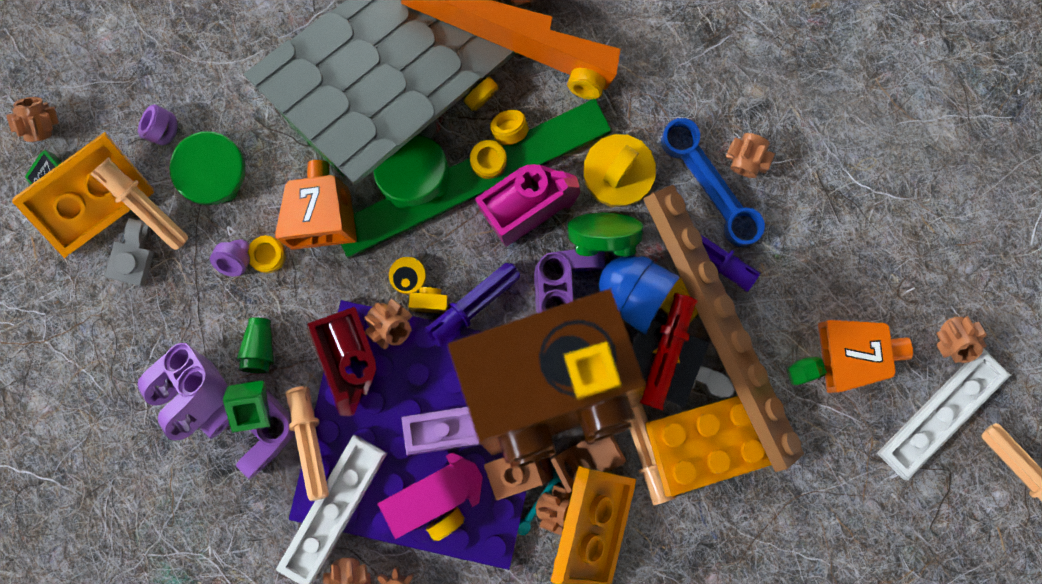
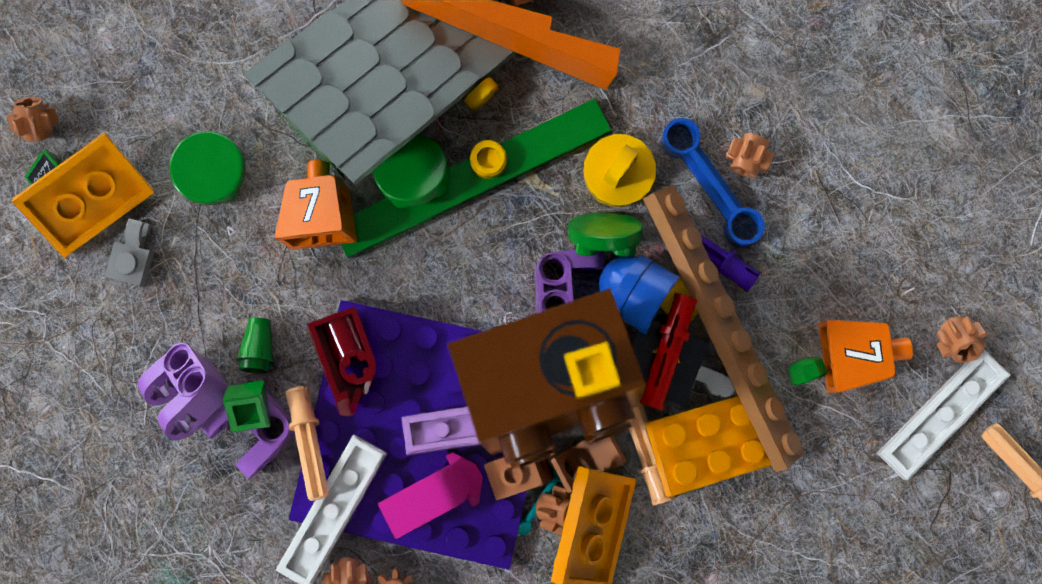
(127, 191): light nougat axle -> none
(154, 123): medium lavender tile -> none
(231, 257): medium lavender tile -> none
(266, 254): yellow tile -> none
(388, 324): nougat gear -> none
(407, 275): yellow tile -> none
(428, 301): yellow plate -> none
(445, 524): yellow tile -> none
(470, 305): dark purple axle -> none
(509, 127): yellow tile -> none
(517, 210): dark pink piece -> none
(586, 83): yellow tile -> none

